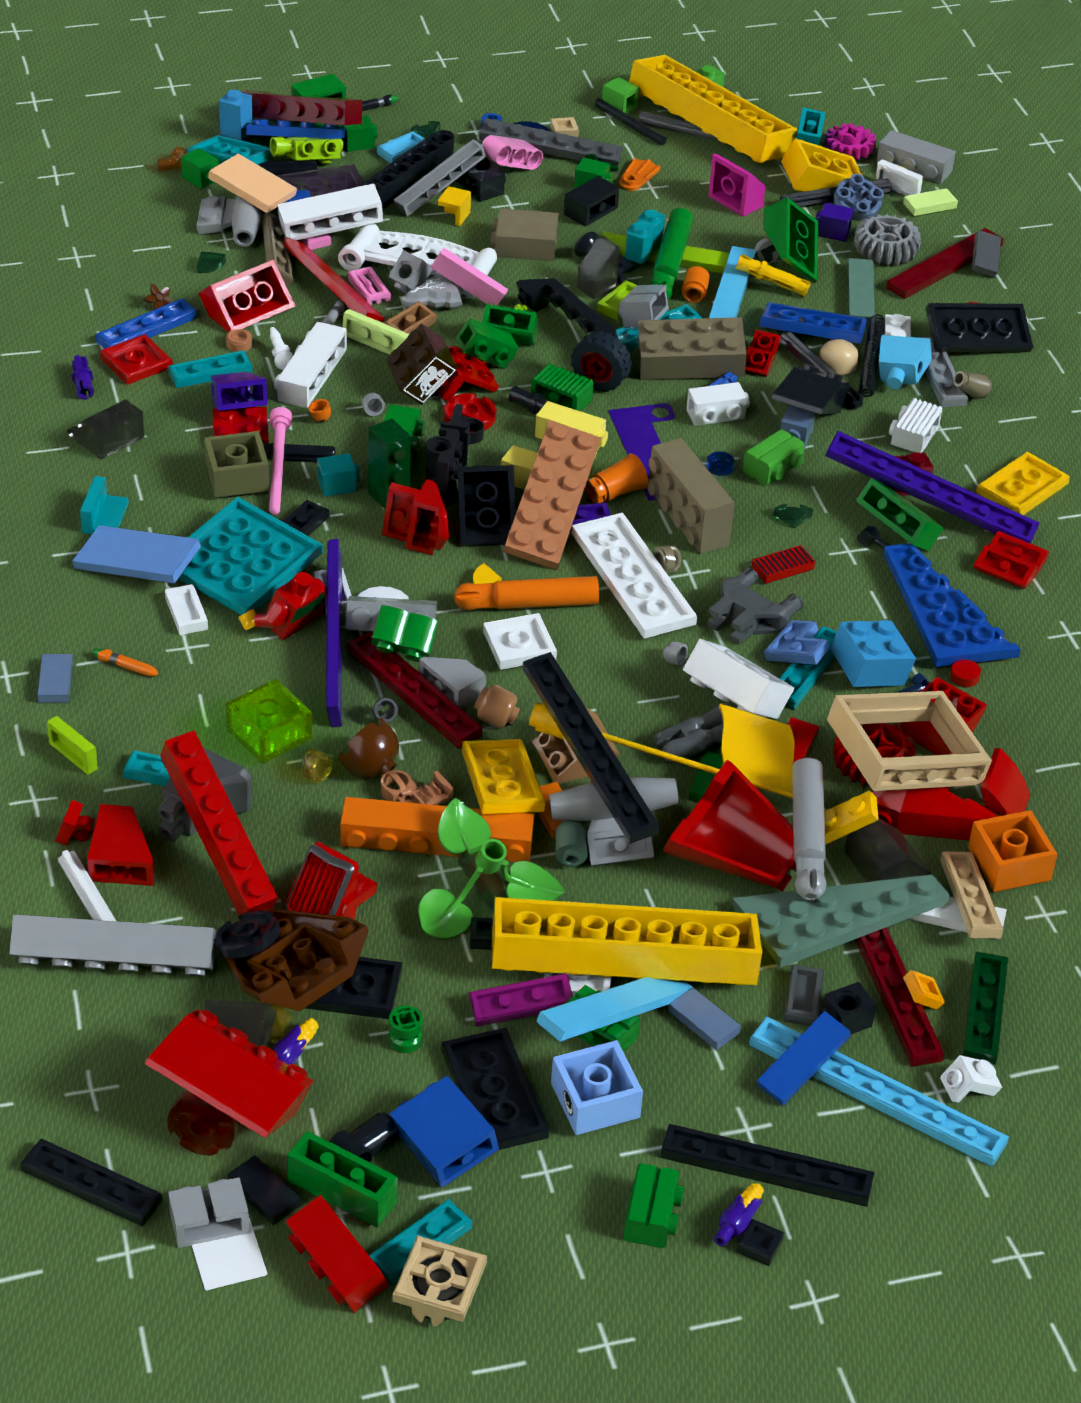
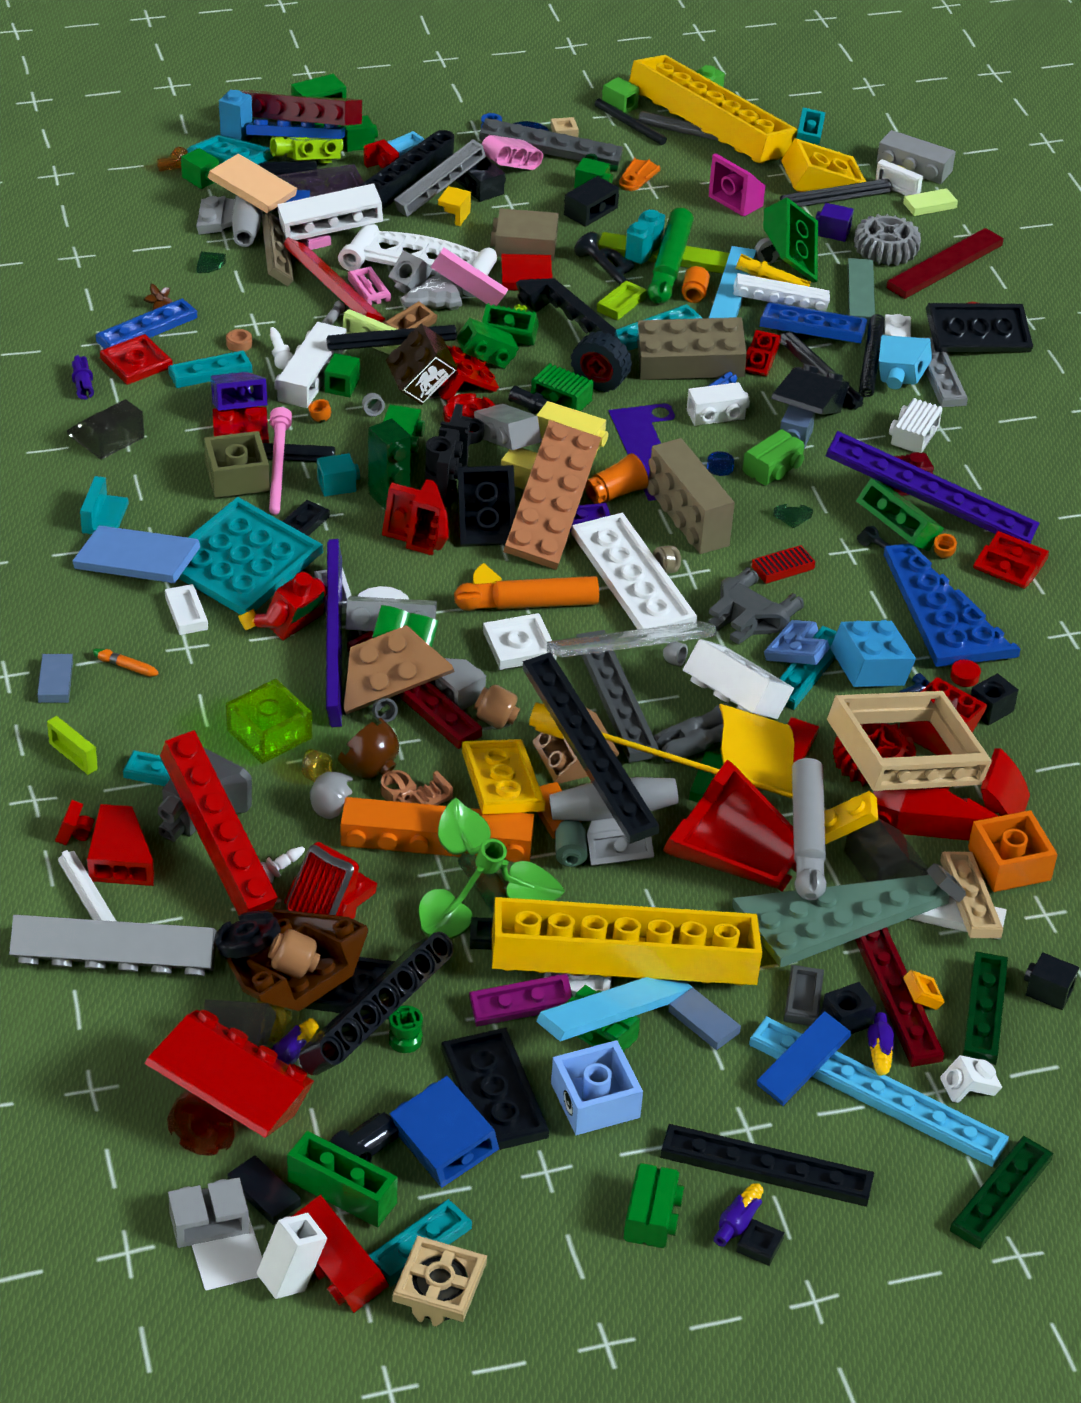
(91, 1182): black tile -> none
(247, 297): red slope -> none
(272, 867): none -> white bar
(291, 1255): none -> white brick
(294, 954): none -> medium nougat head
(329, 794): none -> light grey hair
(342, 375): none -> green brick
(375, 1004): none -> black beam
(378, 102): black piece -> none
(380, 154): none -> red bracket
(382, 338): none -> black axle
(390, 667): none -> medium nougat wing
(426, 130): clear green tile -> none
(509, 426): none -> light grey brick
(524, 267): none -> red tile
(599, 269): clear smoke slope -> none
(619, 701): none -> dark grey plate
(631, 639): none -> clear tile
(643, 303): light grey piece -> none
(781, 292): none -> white piece
(840, 356): tan hair -> none
(851, 140): dark pink gear -> none
(859, 195): sand blue tile -> none
(880, 1041): none -> dark purple piece
(945, 545): none -> orange hinge
(946, 882): none -> dark grey tile
(974, 384): dark tan cone -> none
(986, 254): dark grey tile -> none
(998, 696): none -> black brick
(1001, 1192): none -> dark green tile
(1023, 483): yellow tile -> none
(1051, 980): none -> black brick

